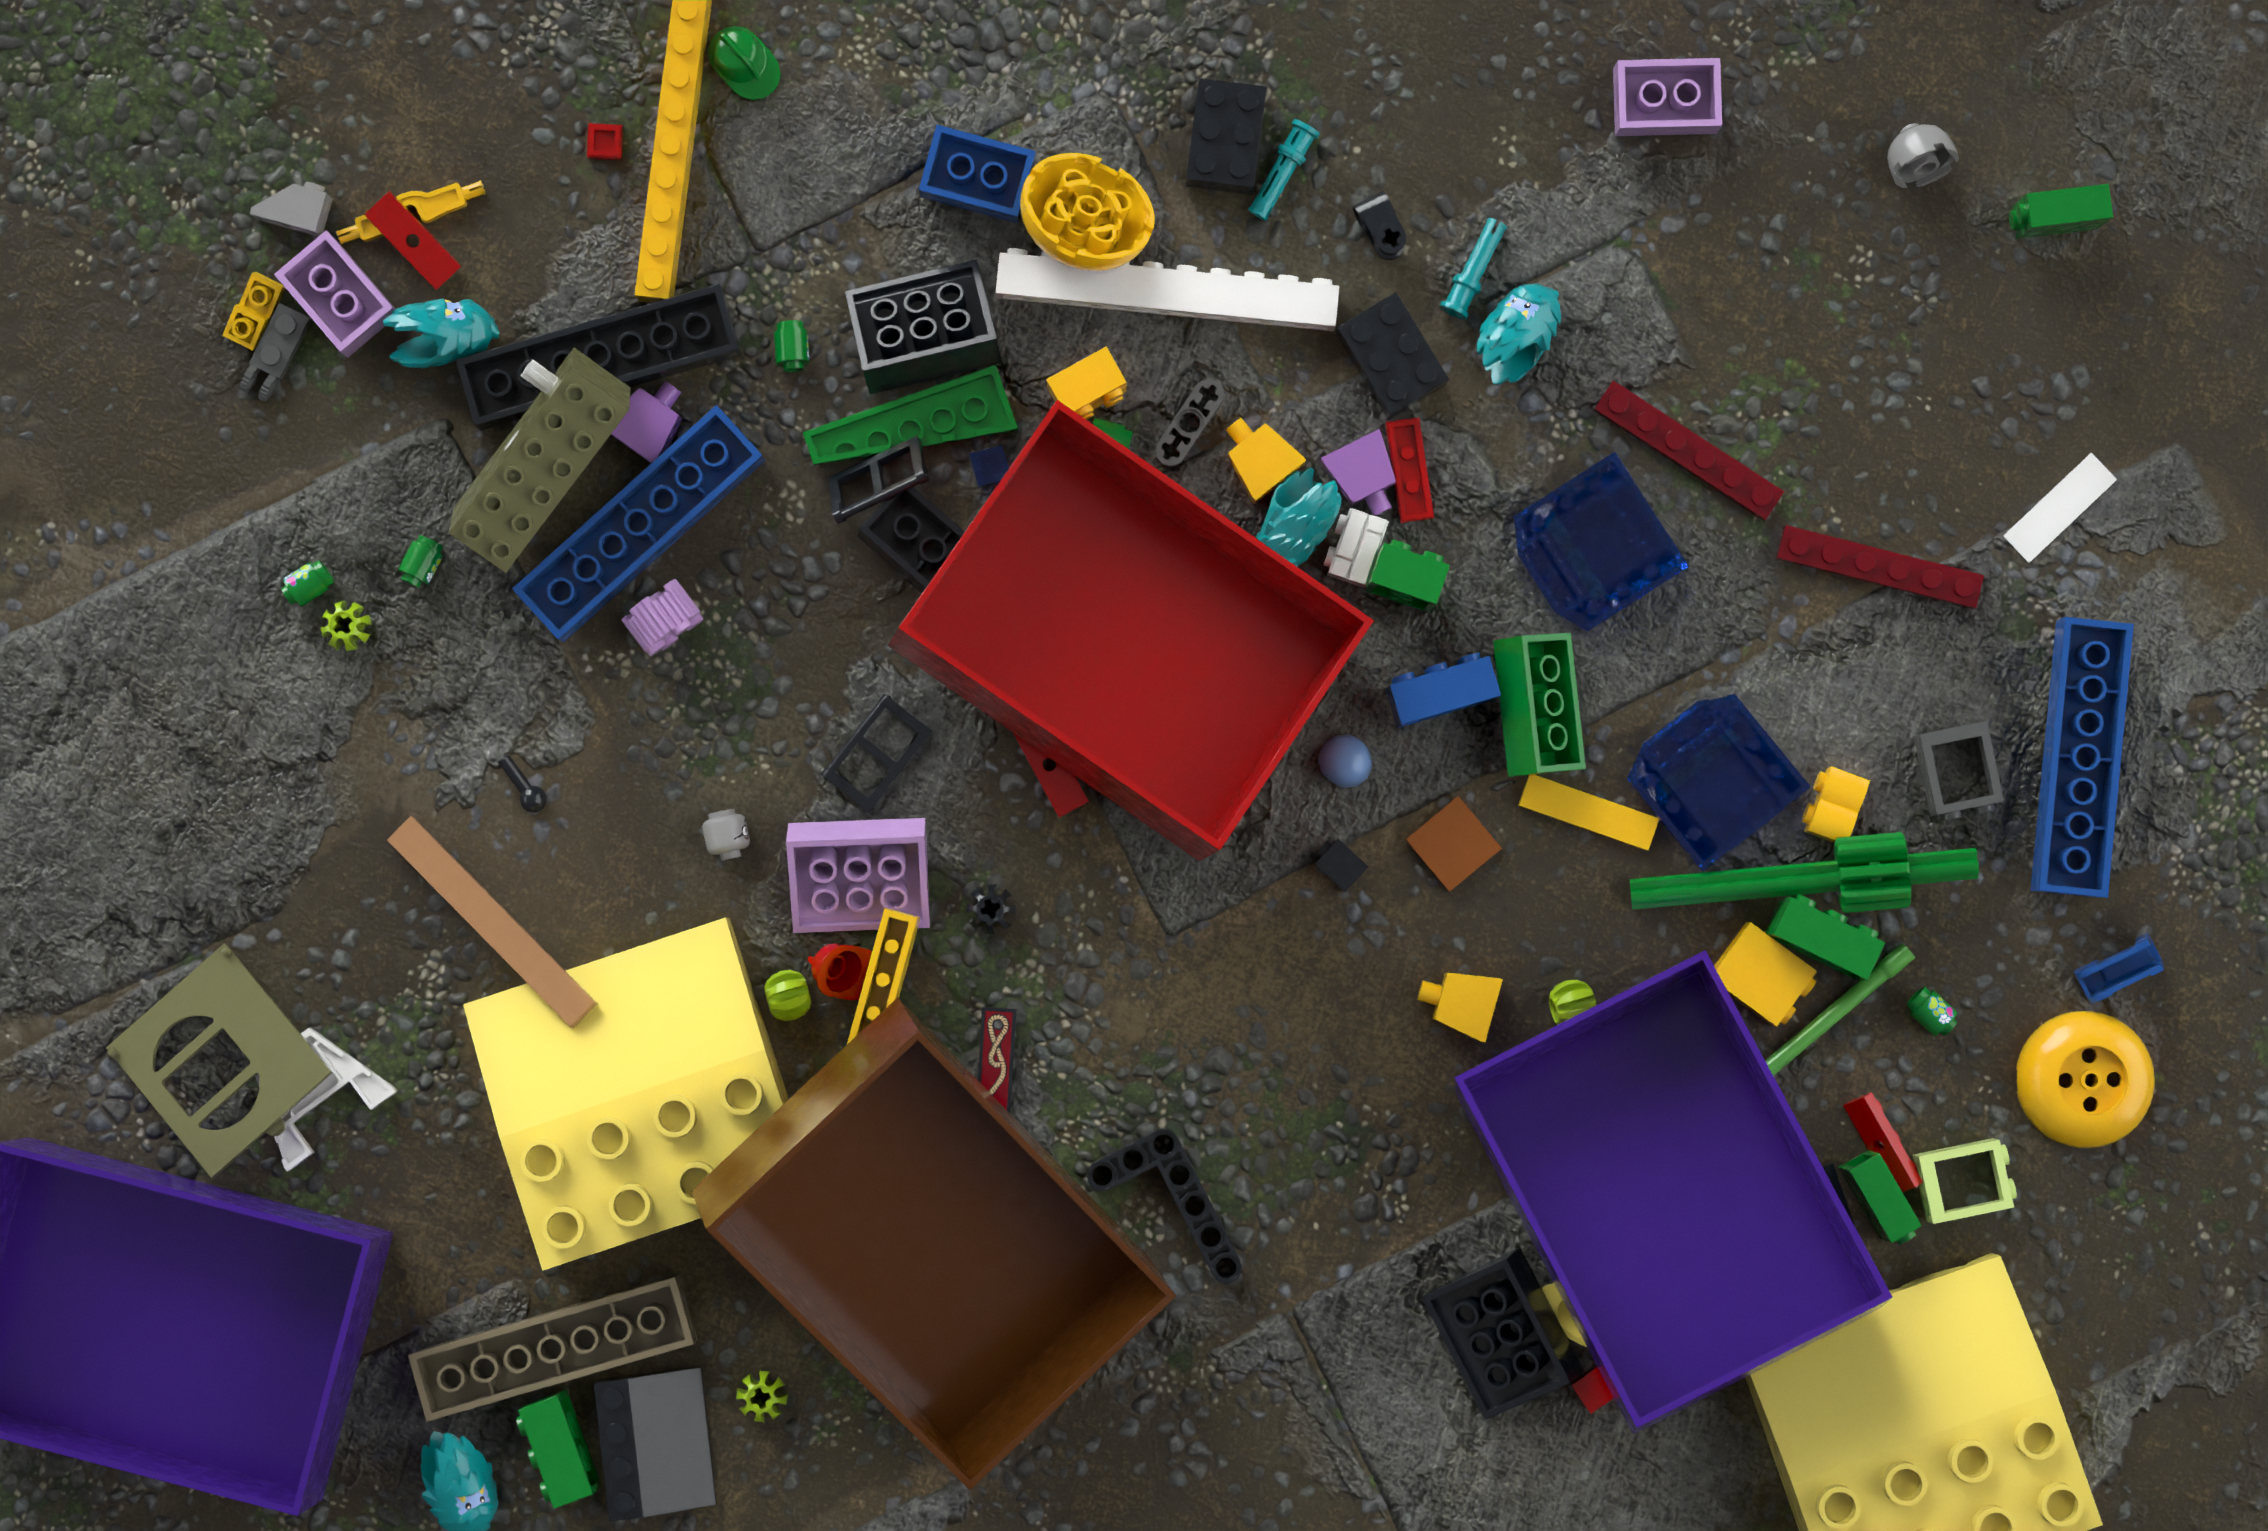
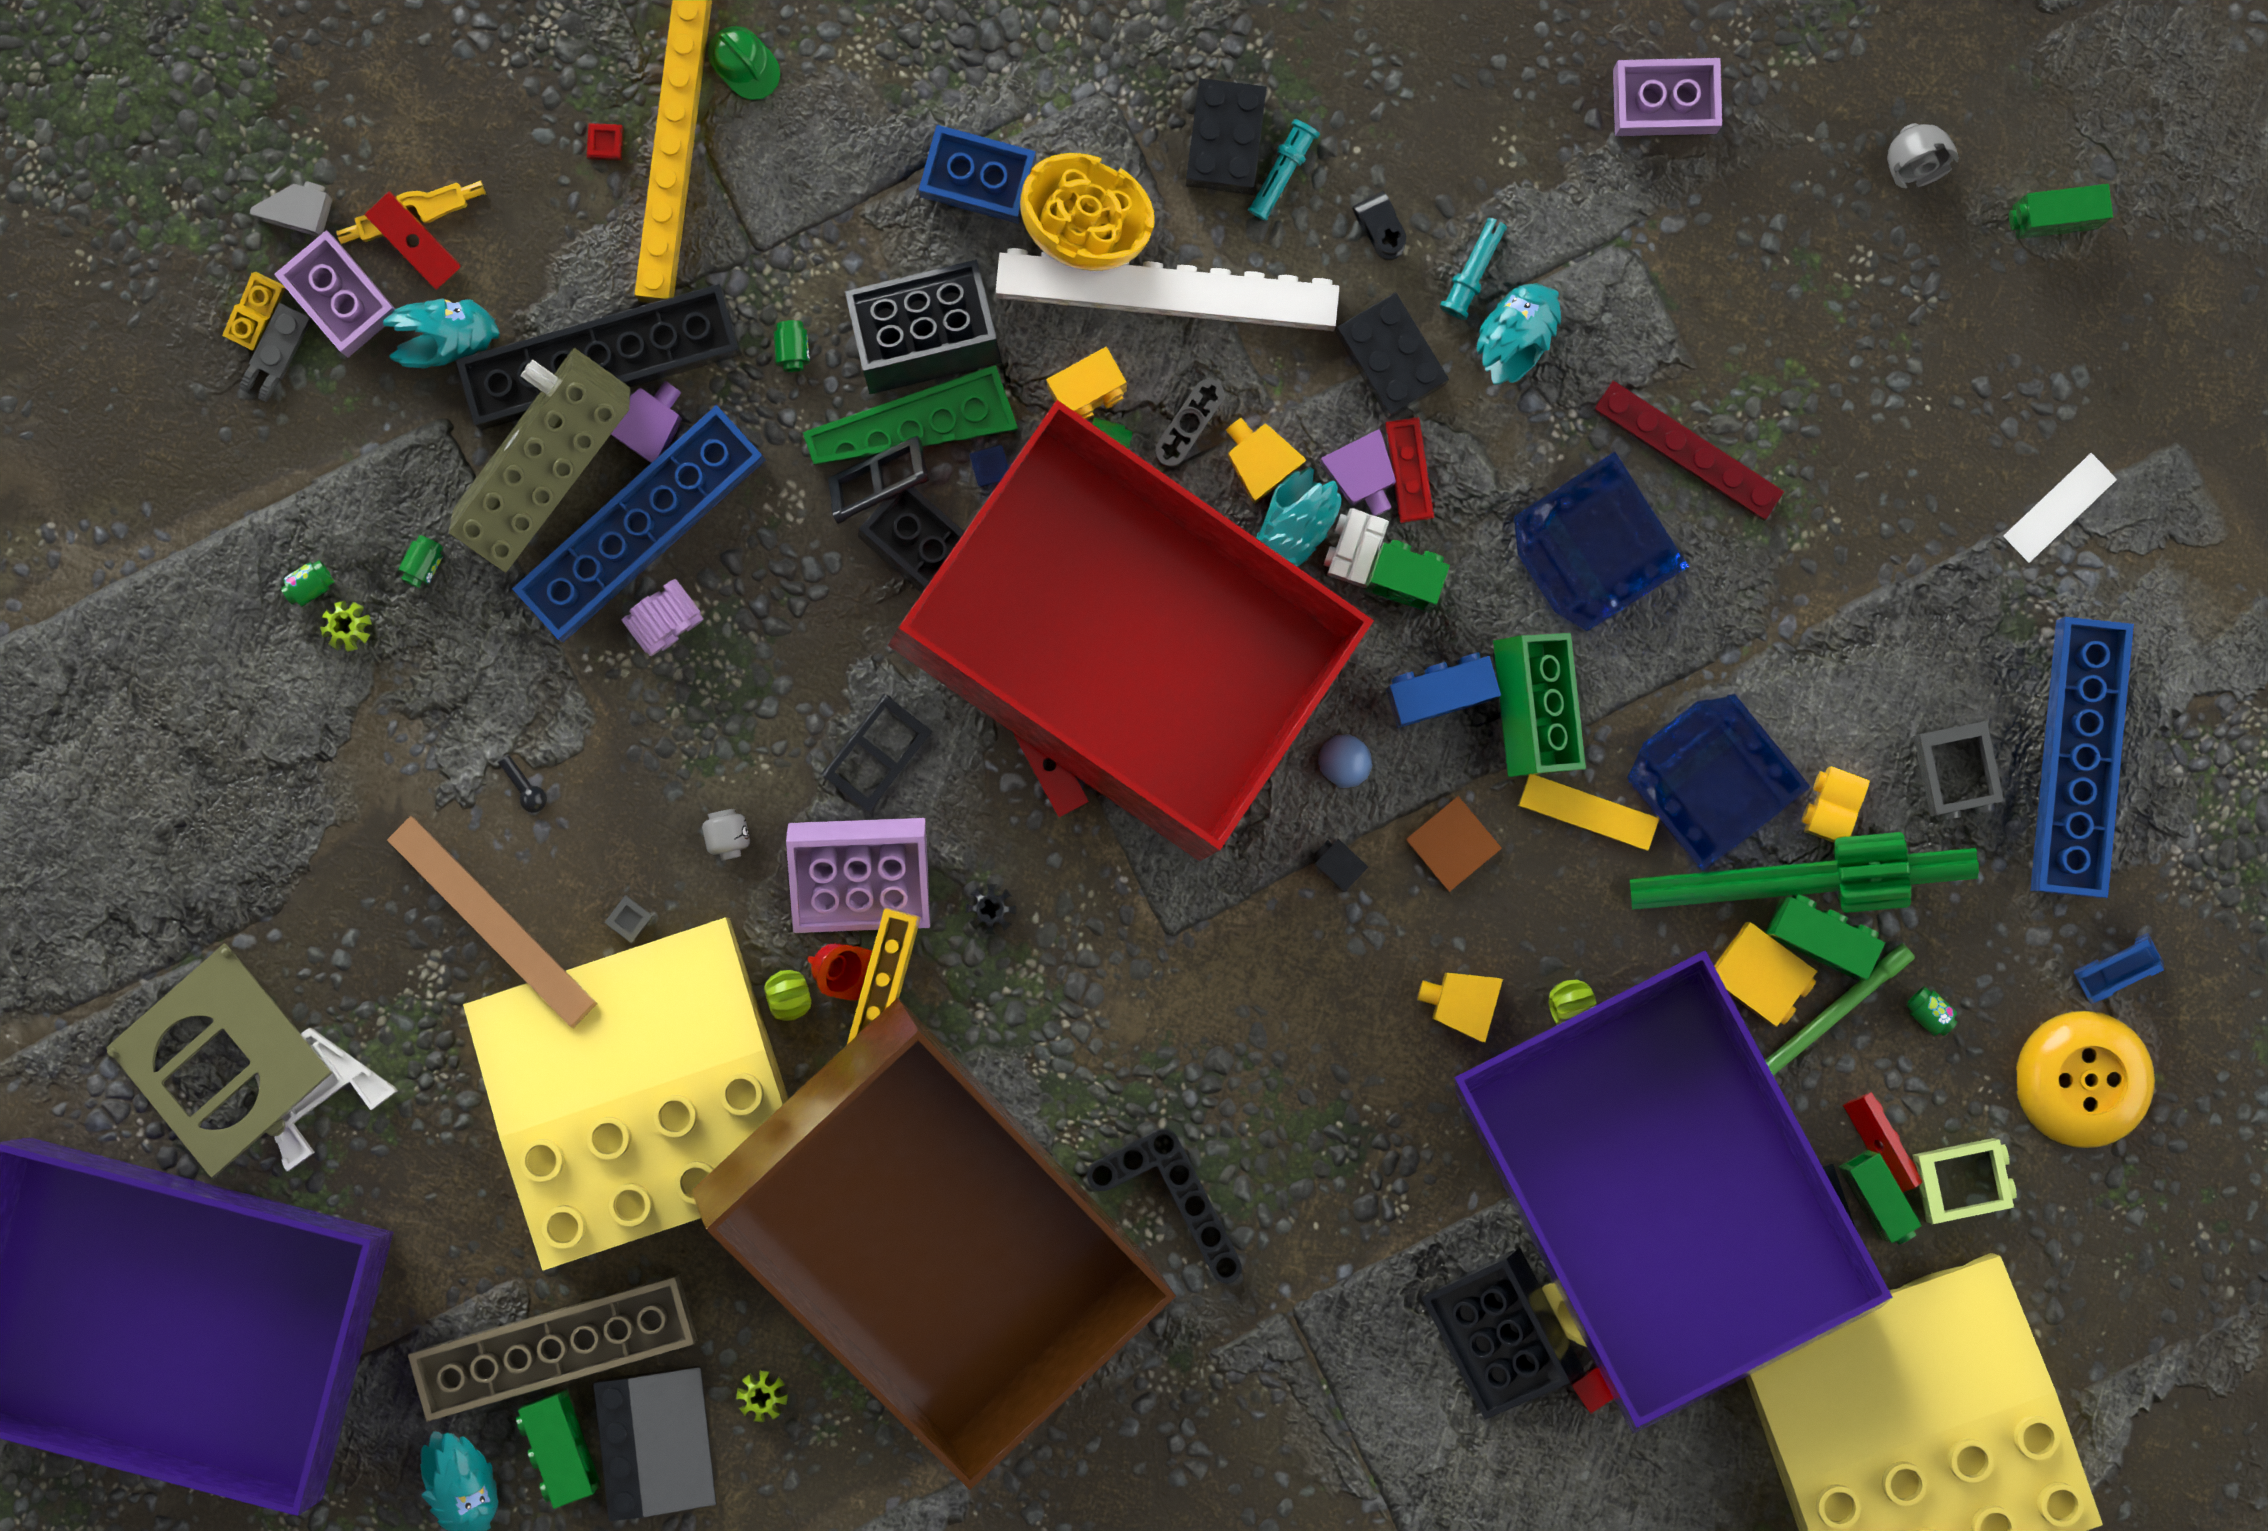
(629, 919): none -> dark grey plate
(997, 1053): tile -> none
(1880, 567): dark red plate -> none

